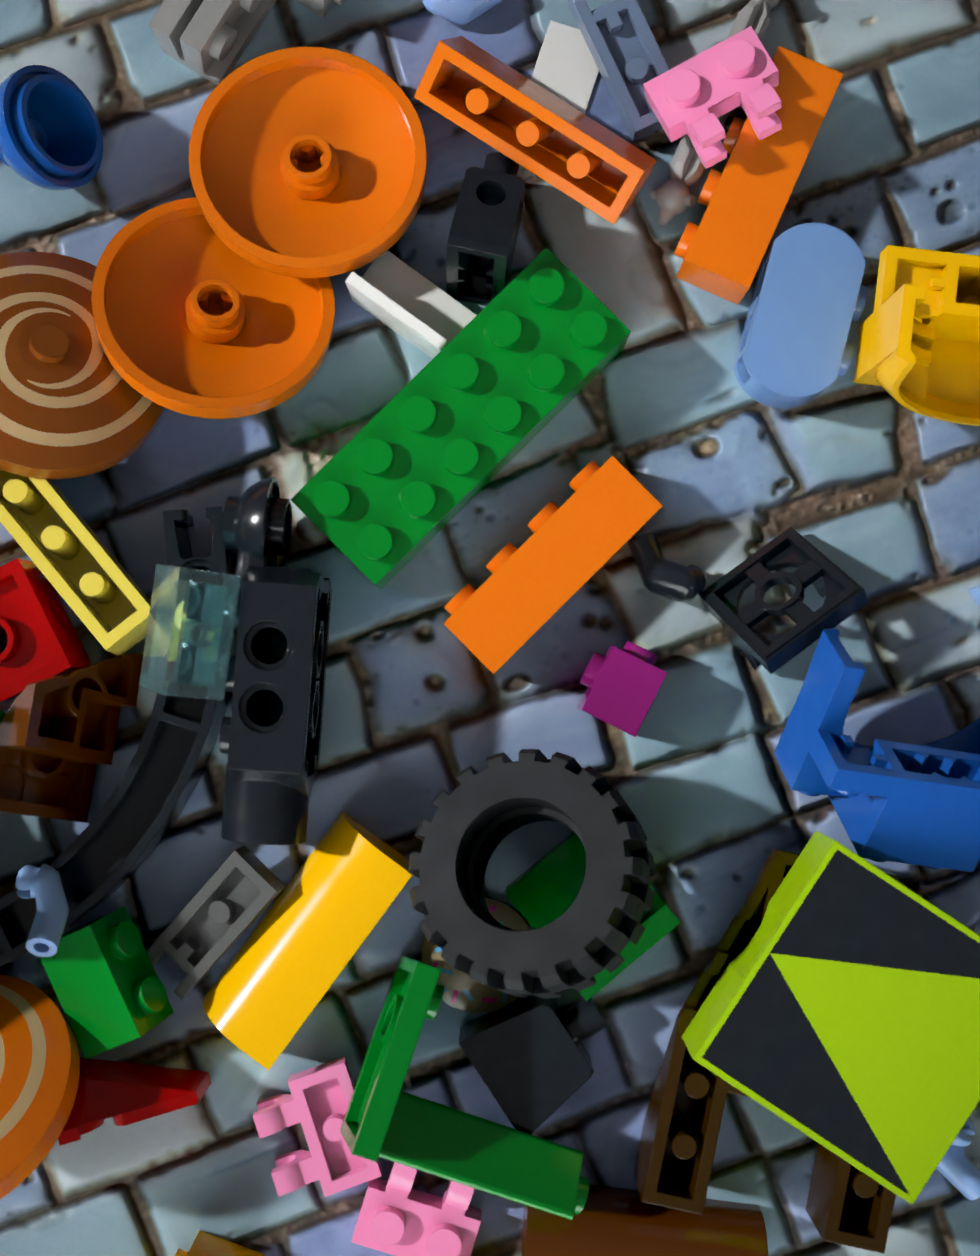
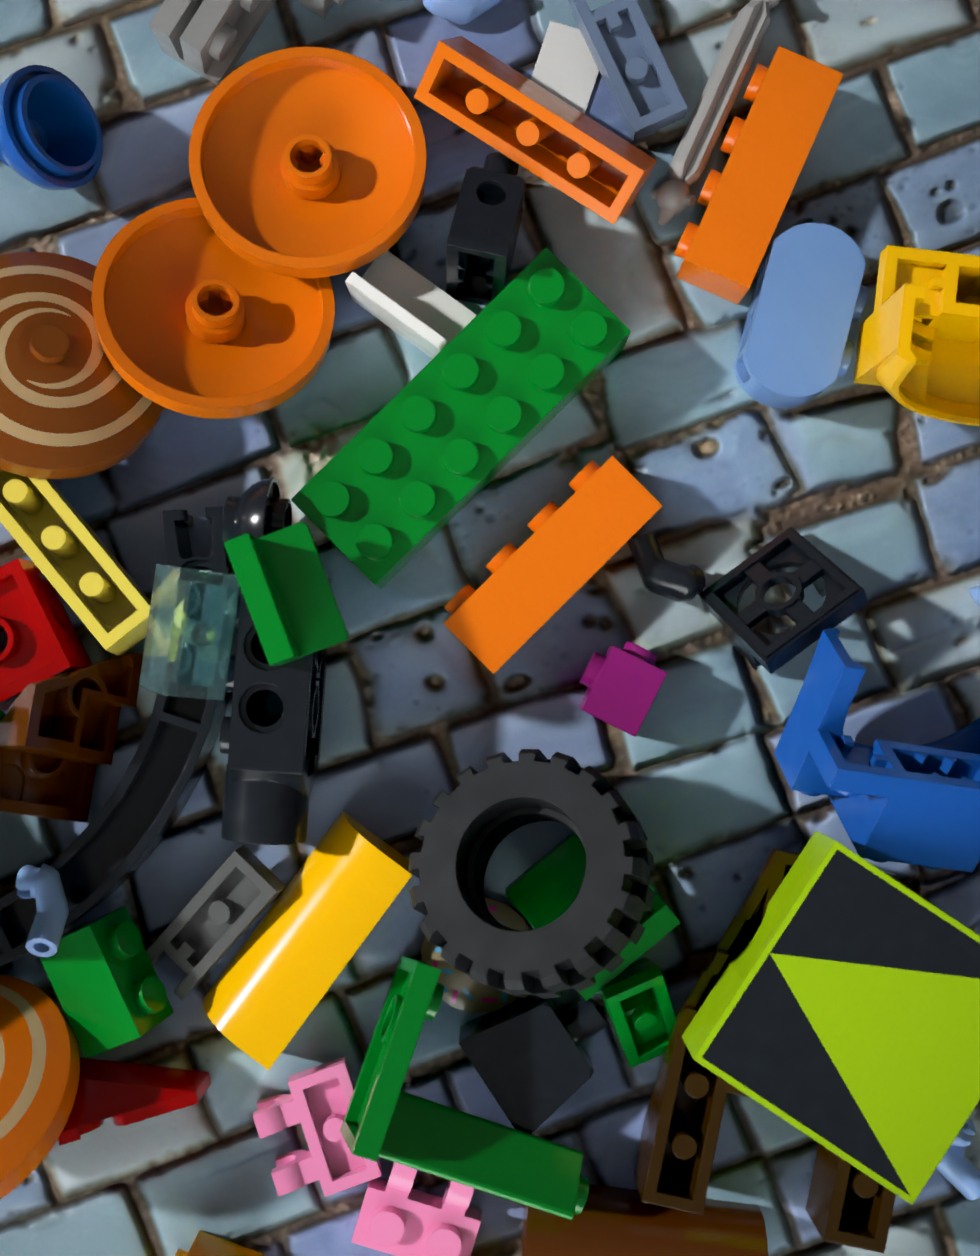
(287, 593): none -> green panel
(640, 1011): none -> green slope
(713, 84): bright pink plate -> none

